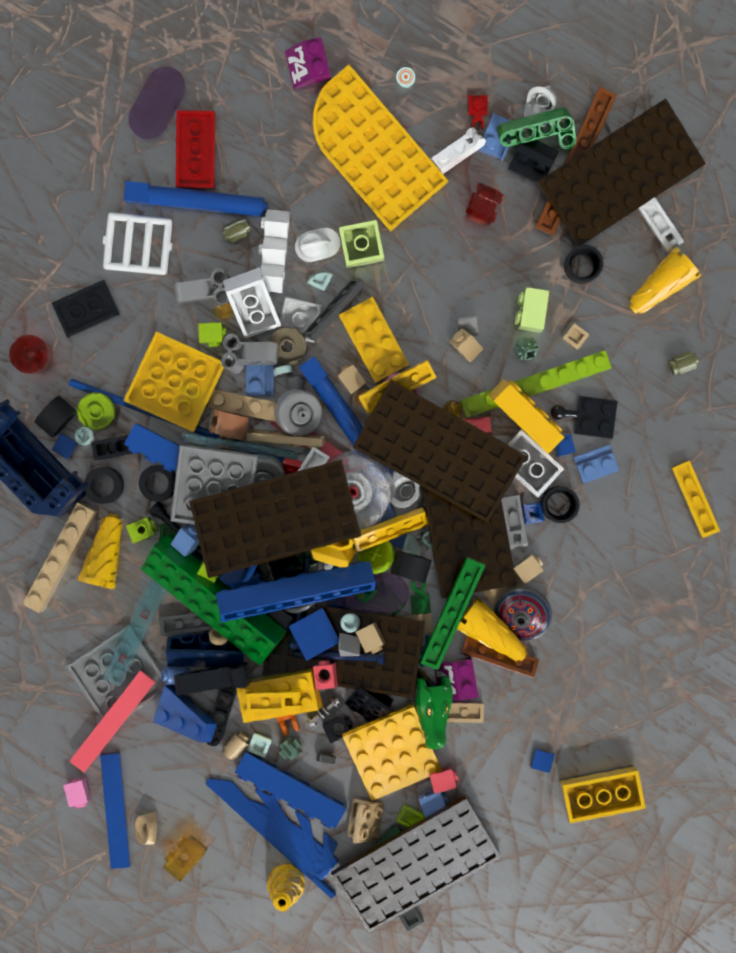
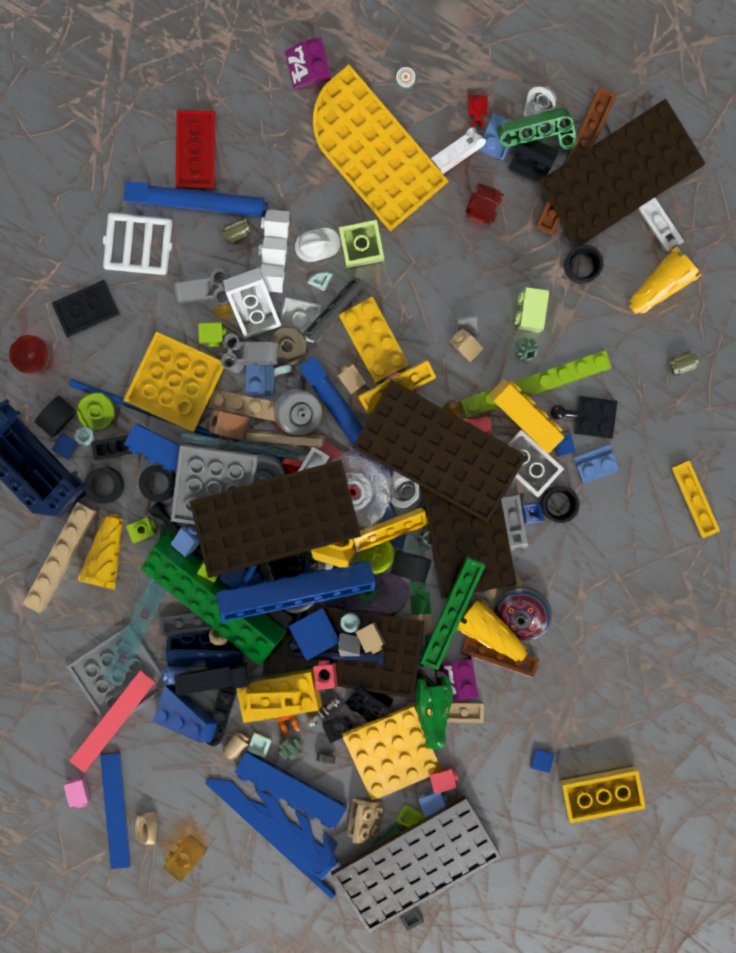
(157, 103): clear purple tile -> none
(285, 886): yellow cone -> none
(528, 568): tan brick -> none
(575, 336): tan tile -> none

